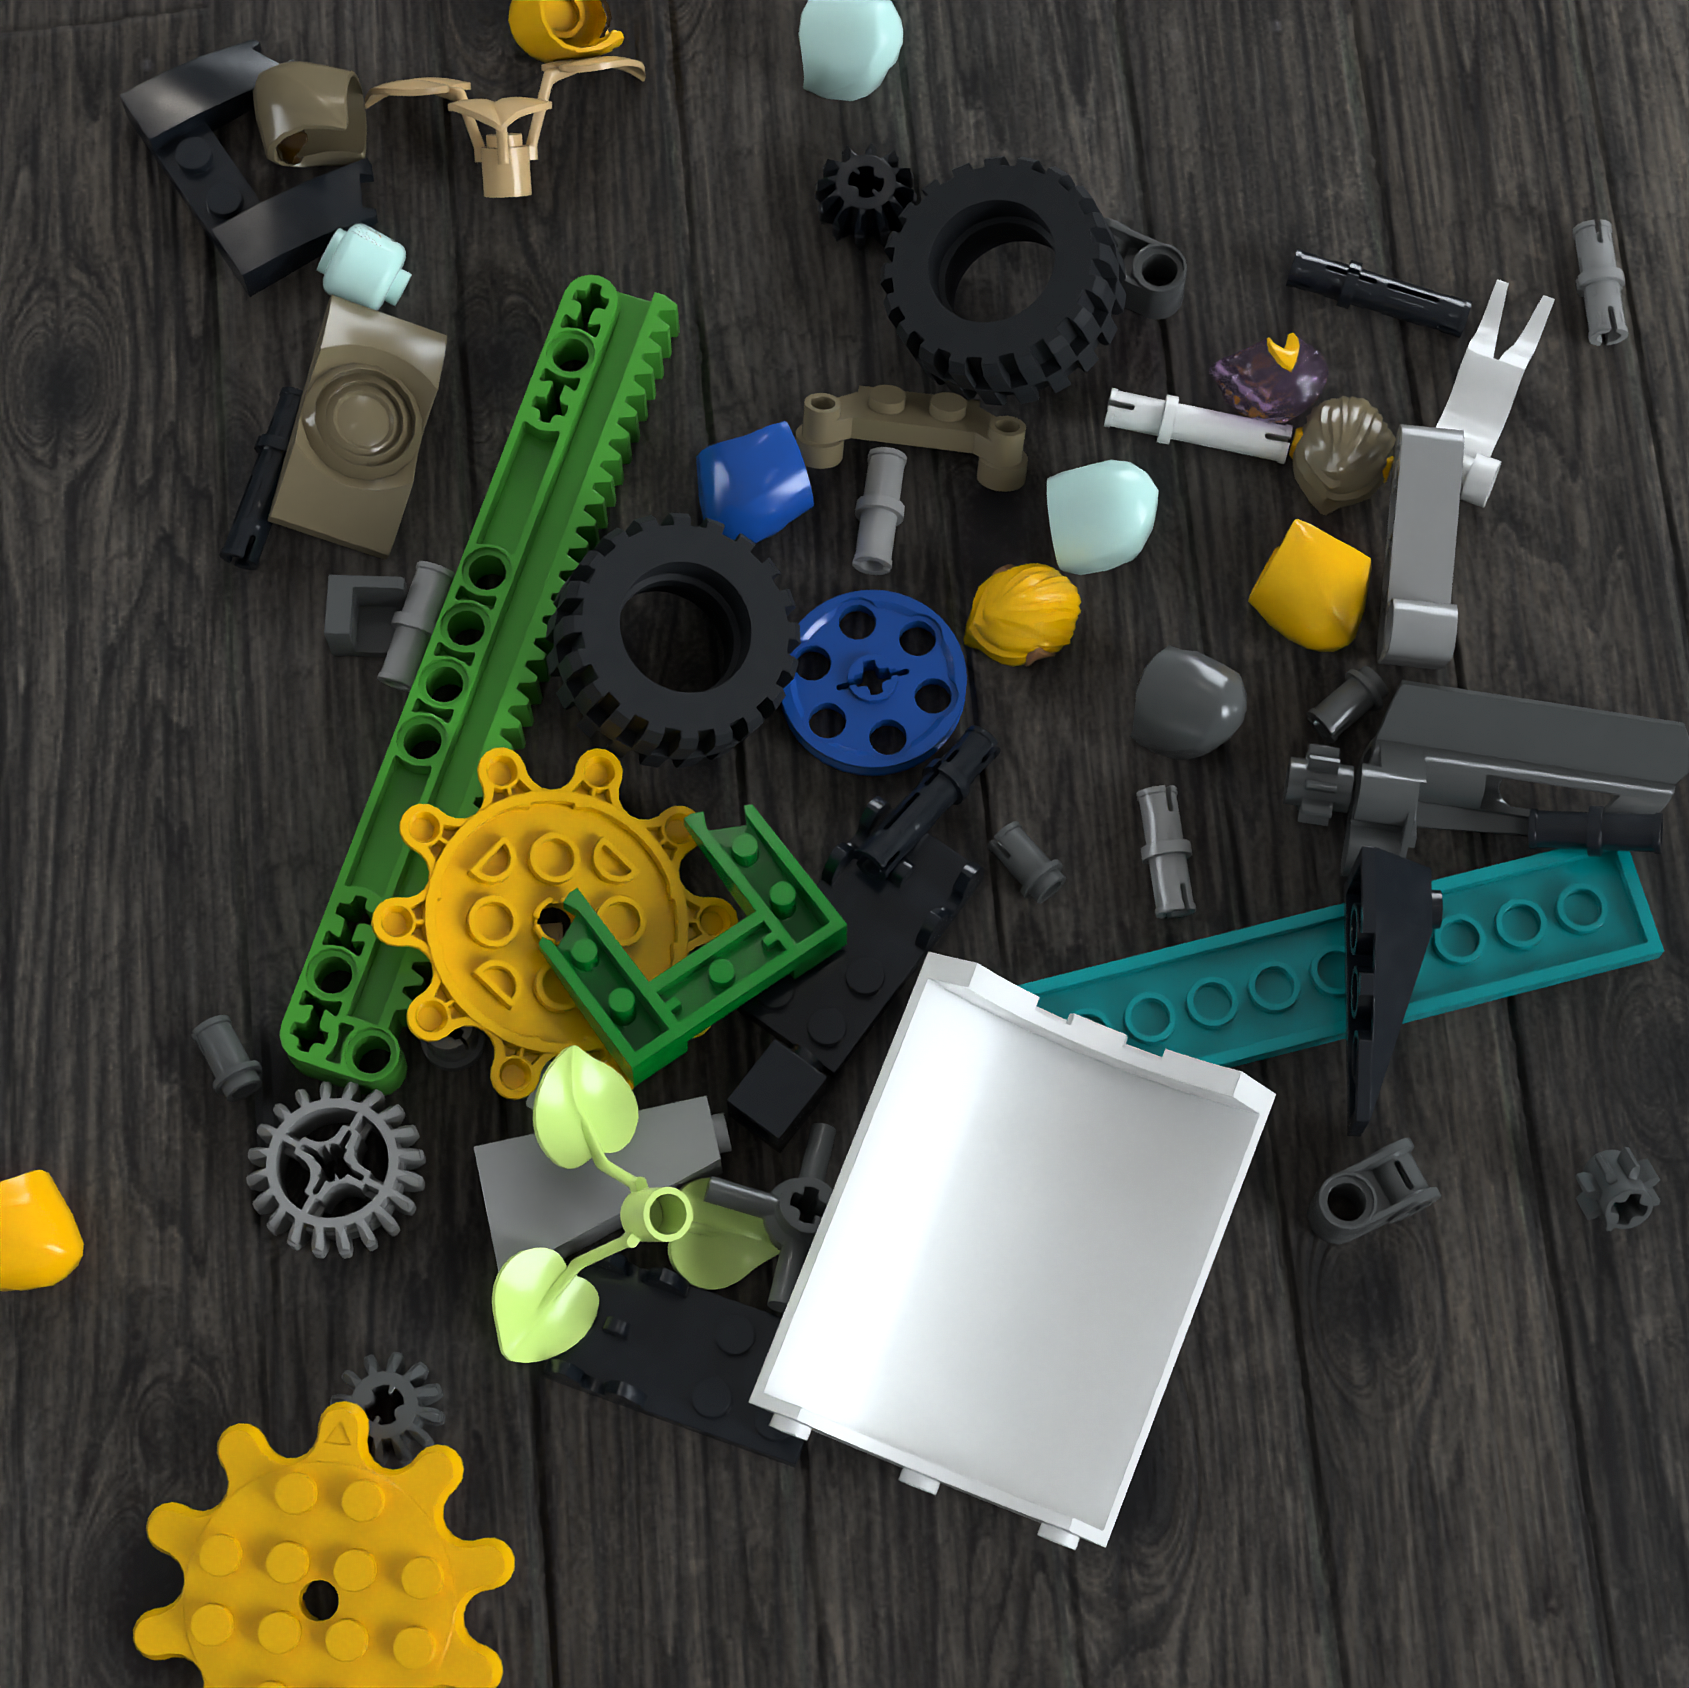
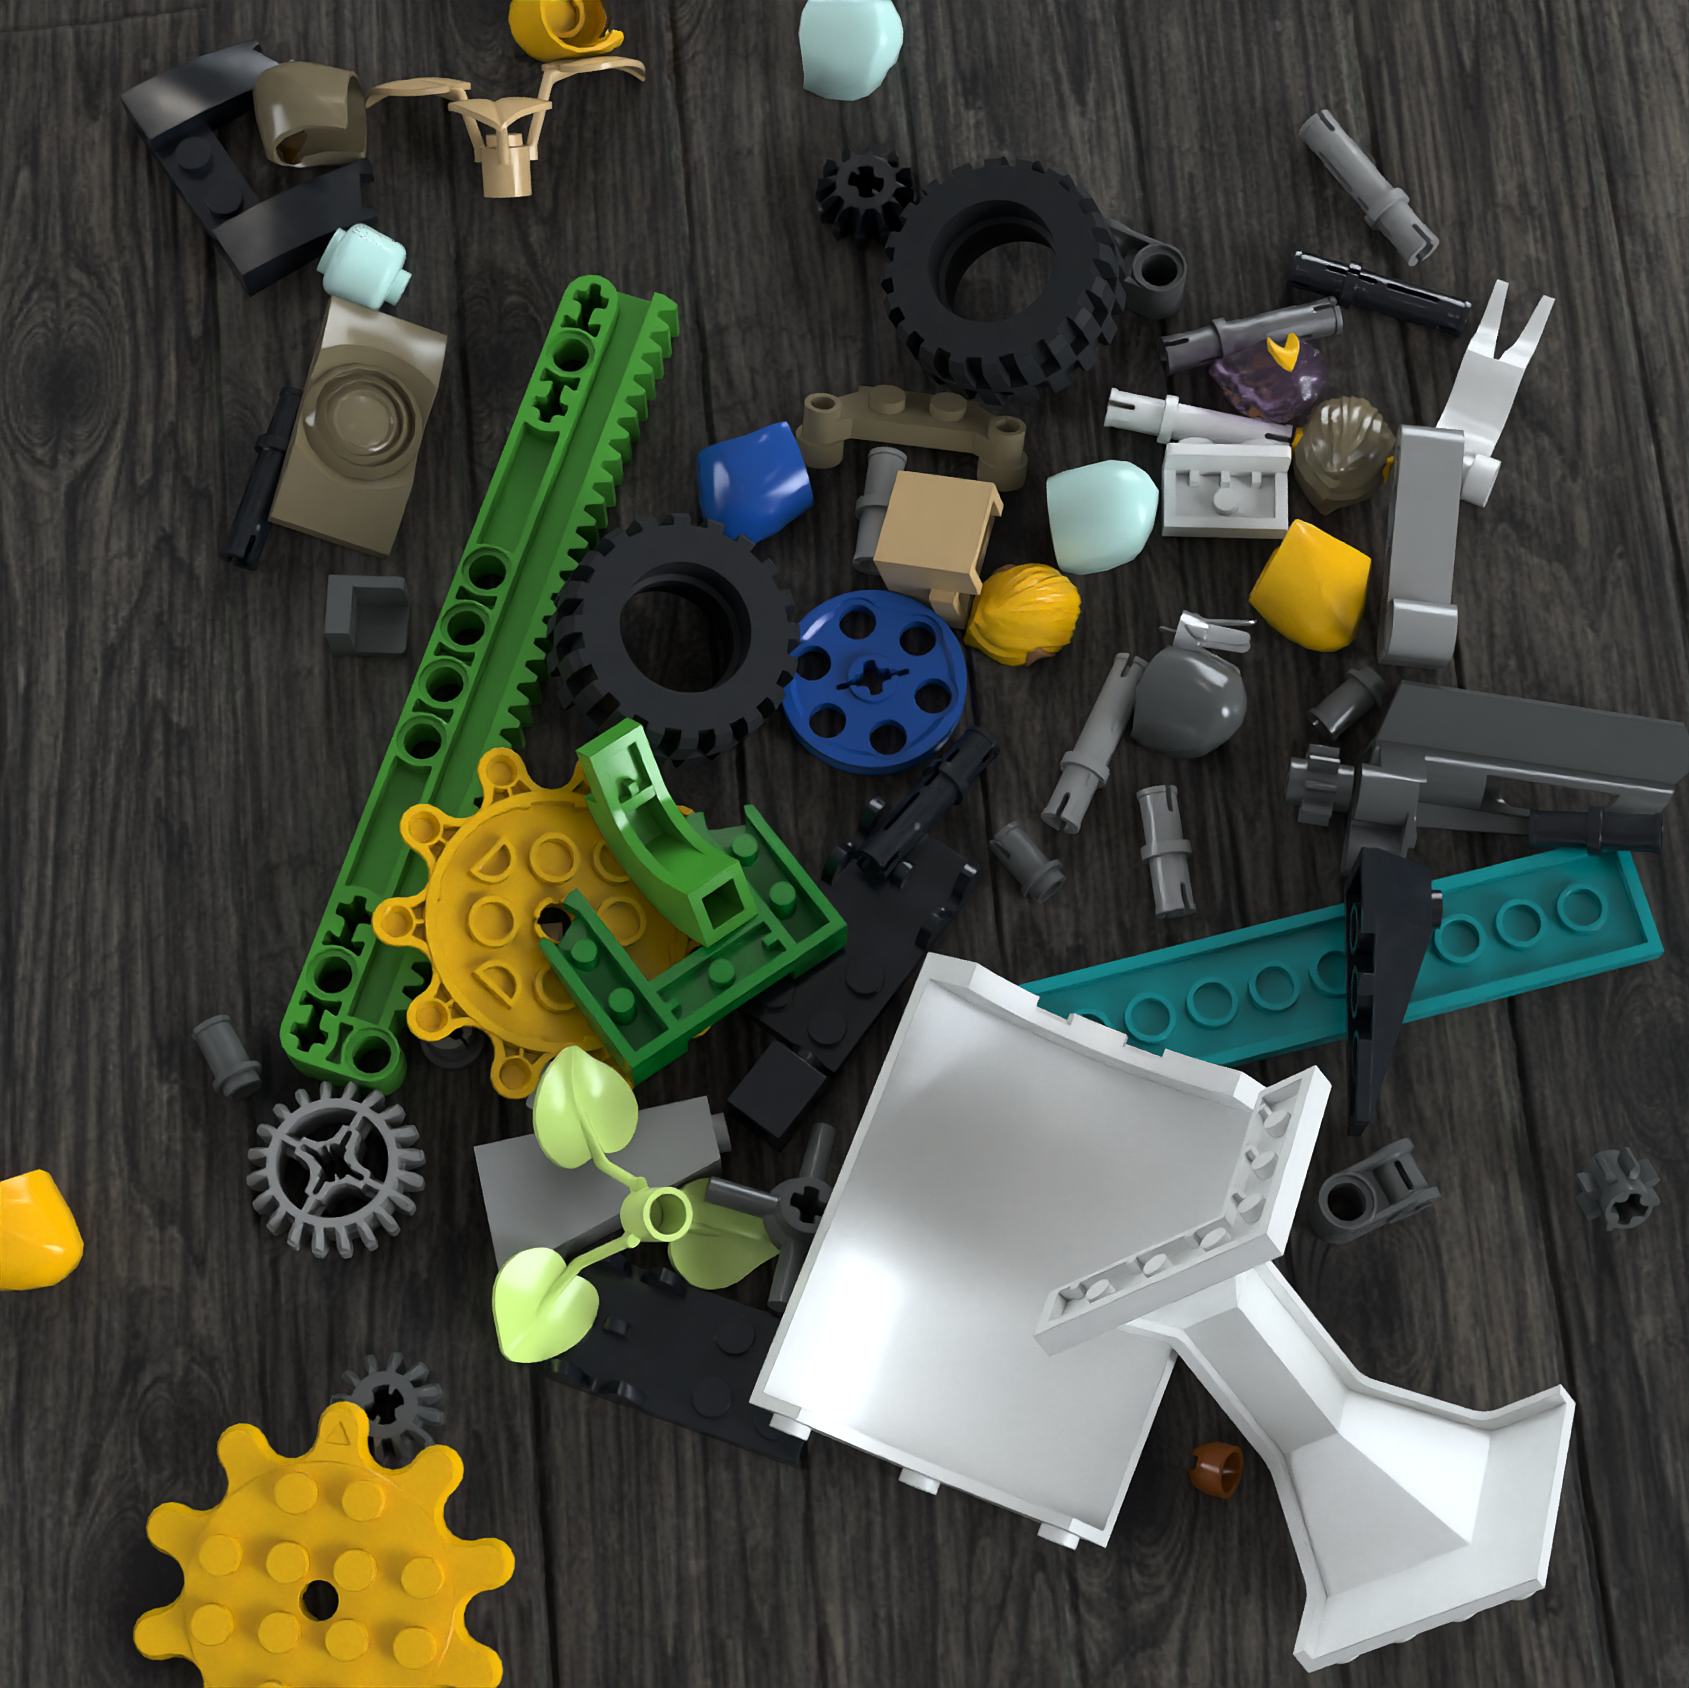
(415, 625): light grey pin -> none
(654, 843): none -> bright green arch
(937, 541): none -> tan plate
(1087, 764): none -> light grey pin
(1197, 633): none -> flat silver piece
(1217, 1468): none -> dark orange hinge
(1225, 489): none -> white bracket
(1226, 338): none -> flat silver pin
(1384, 206): none -> light grey pin
(1389, 1495): none -> white panel
(1600, 282): light grey pin -> none

